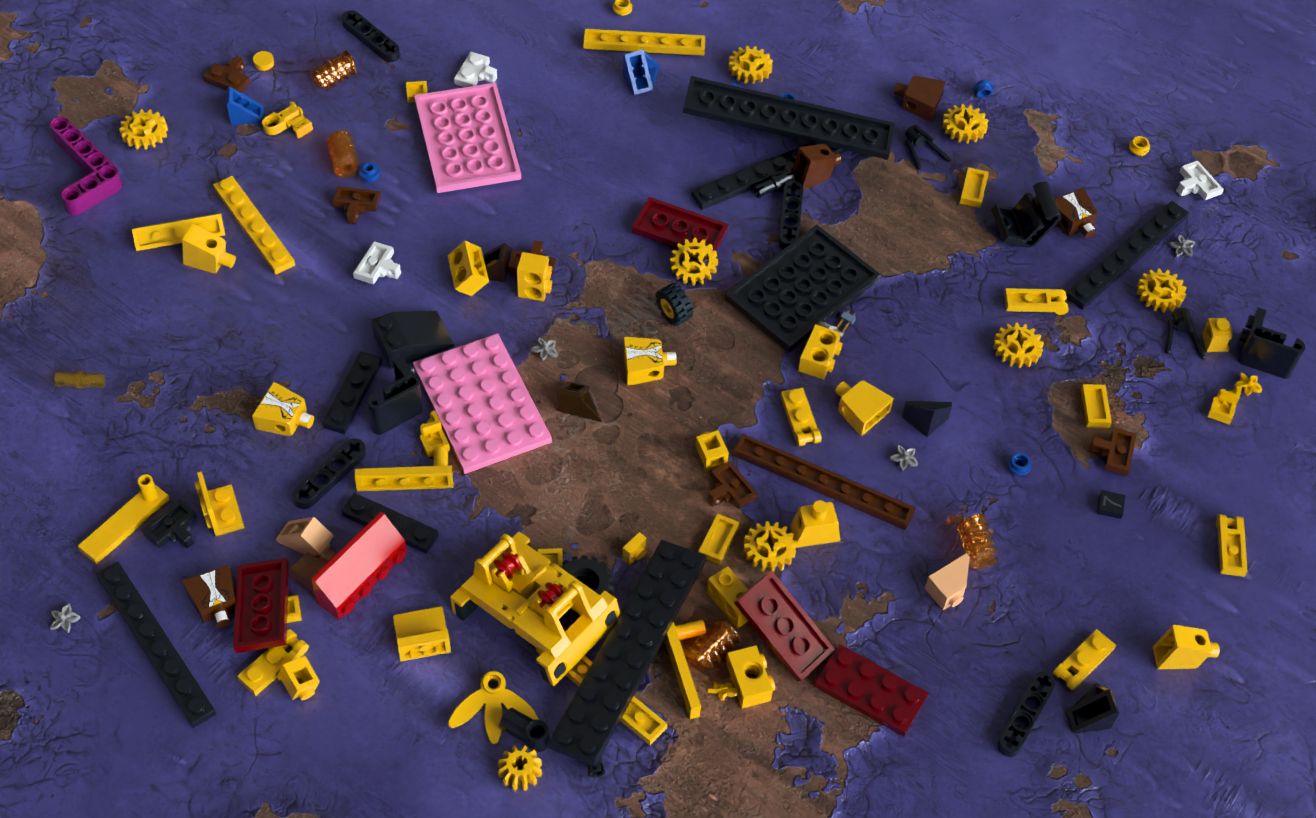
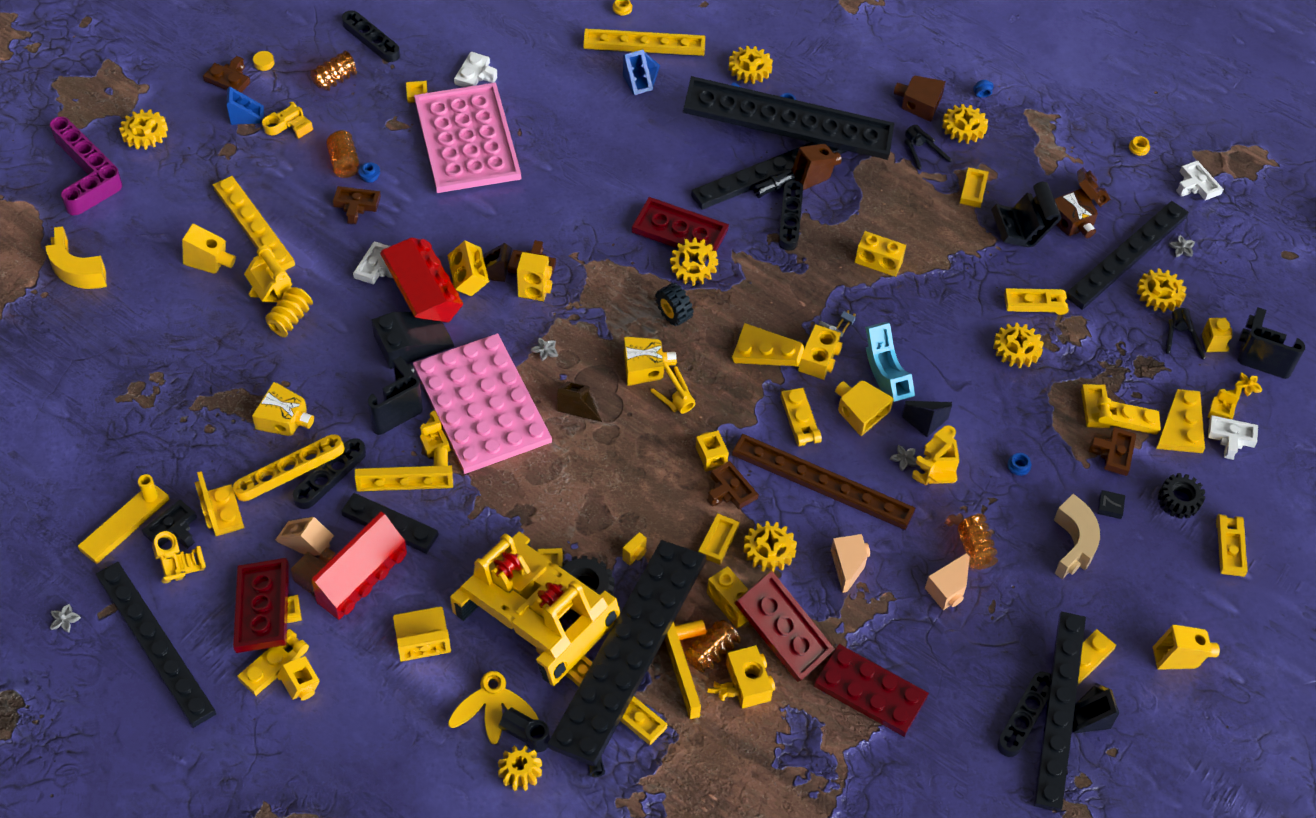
(73, 270): none -> yellow arch
(79, 379): clear yellow pin -> none
(174, 231): yellow panel -> none
(178, 562): none -> yellow piece
(213, 595): reddish brown torso -> none
(266, 276): none -> yellow piece
(281, 476): none -> yellow beam
(288, 311): none -> yellow piece
(352, 392): black plate -> none
(422, 280): none -> red slope
(682, 398): none -> yellow plant
(766, 348): none -> yellow wing
(802, 287): black plate -> none
(815, 524): yellow torso -> none
(849, 558): none -> light nougat slope
(880, 253): none -> yellow brick
(885, 365): none -> medium azure arch
(940, 459): none -> yellow piece
(1060, 712): none -> black plate
(1085, 531): none -> tan arch
(1088, 183): none -> reddish brown hinge
(1128, 416): none -> yellow plate
(1184, 424): none -> yellow wing
(1187, 486): none -> black tyre
(1232, 434): none -> white hinge

